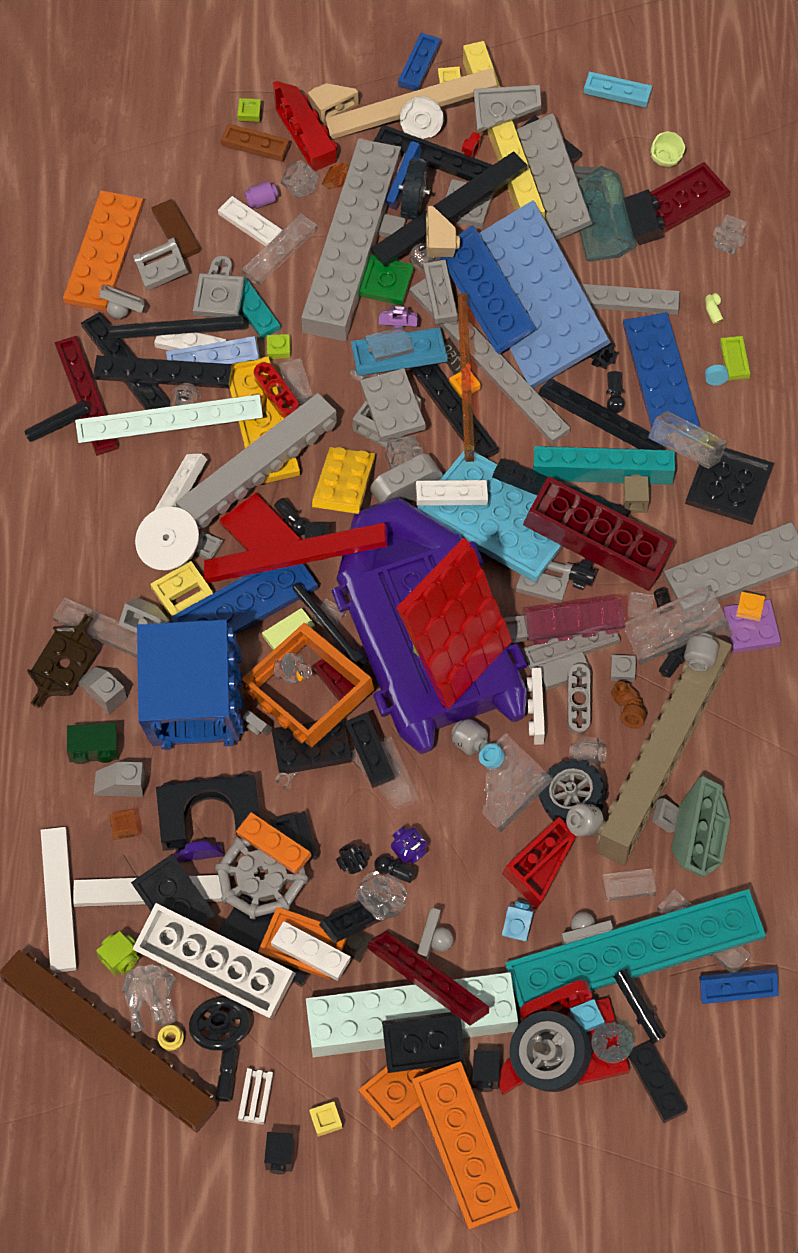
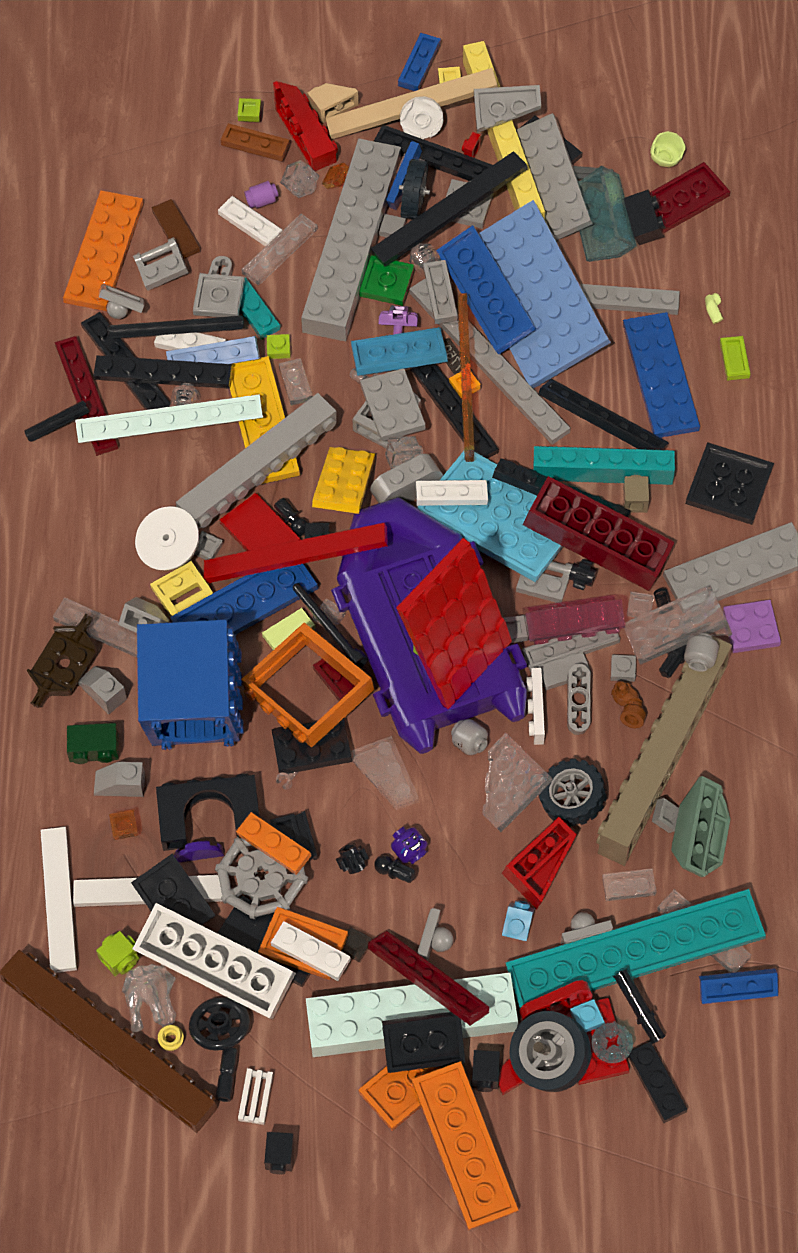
(183, 480): white plate -> none
(256, 724): light grey plate -> none
(275, 381): red beam -> none
(292, 668): clear animal -> none
(325, 1119): light yellow plate -> none
(348, 922): black tile -> none
(369, 750): black plate -> none
(382, 907): clear plate -> none
(389, 344): clear piece -> none
(440, 235): tan slope -> none
(491, 756): medium azure tile -> none
(584, 820): light grey head -> none
(589, 749): clear head -> none
(603, 356): black gear -> none
(615, 402): black axle -> none
(617, 89): medium azure plate -> none
(687, 439): clear brick -> none
(716, 375): medium azure tile -> none
(730, 234): clear brick -> none
(750, 606): light orange plate -> none

